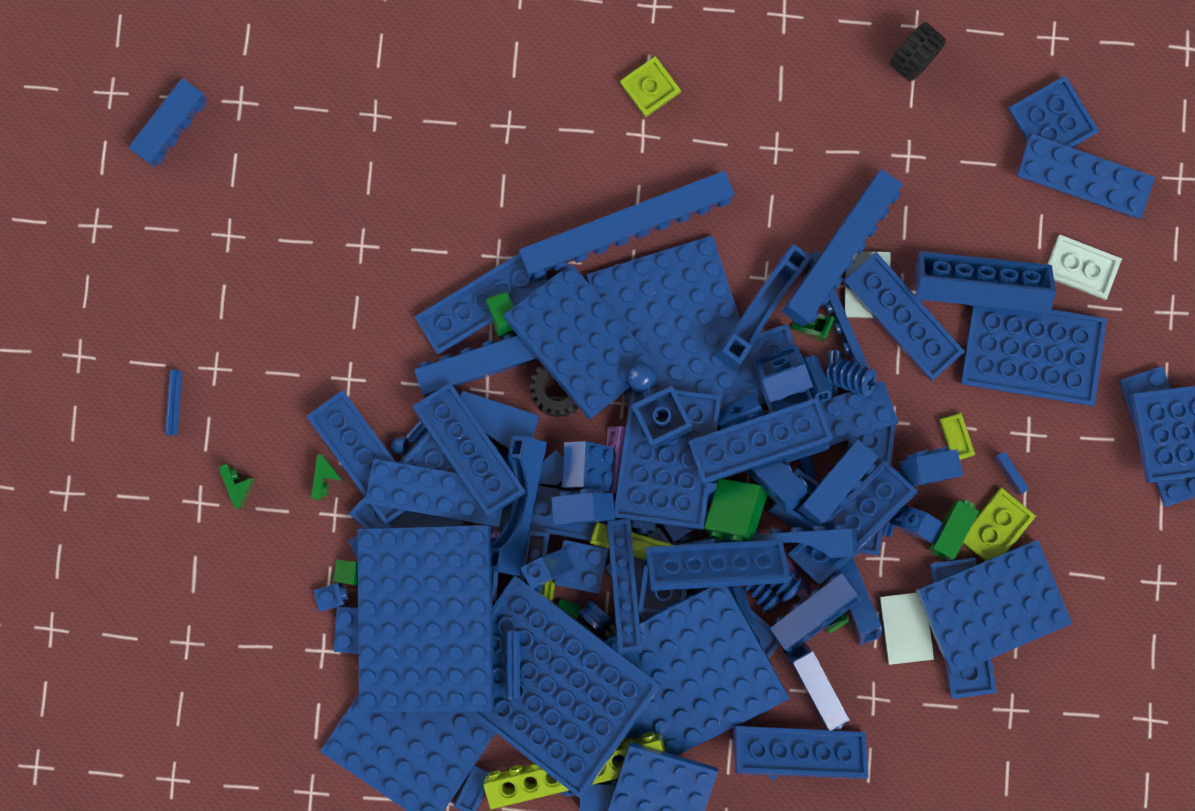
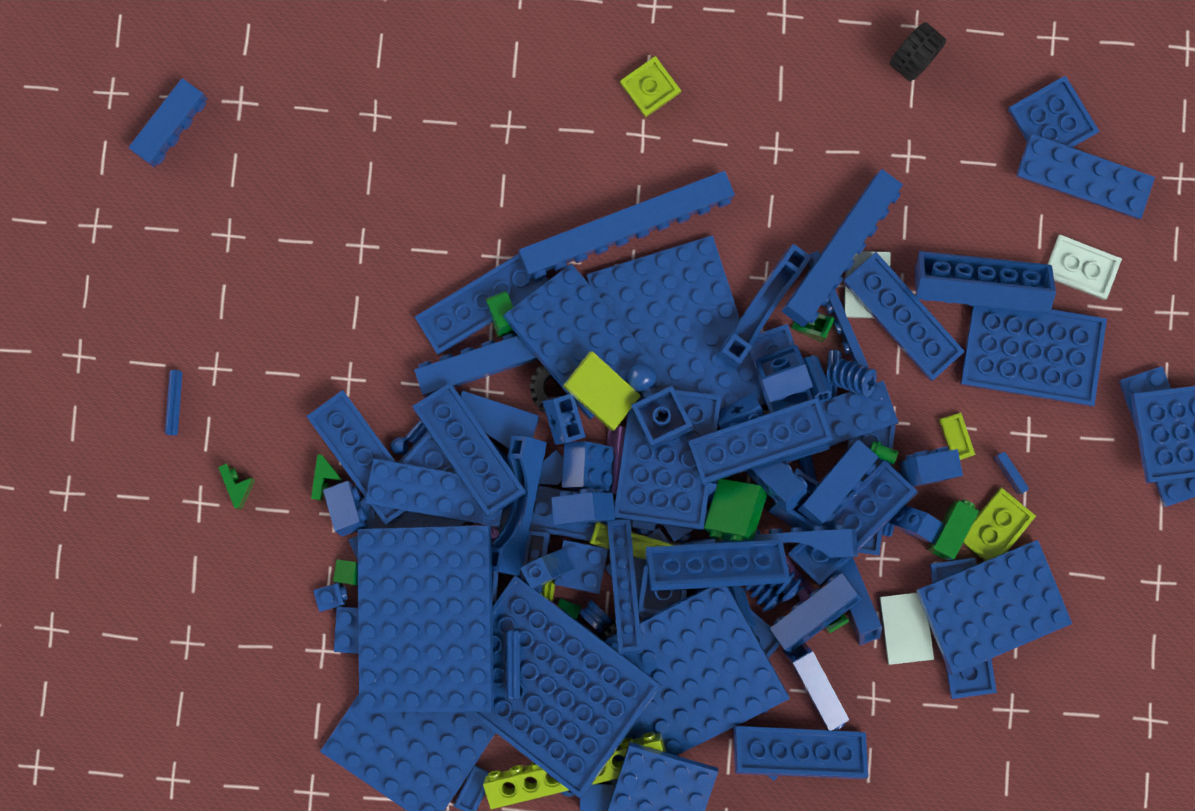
(345, 508): none -> blue brick
(564, 419): none -> blue brick
(601, 390): none -> lime tile
(884, 452): none -> green pin

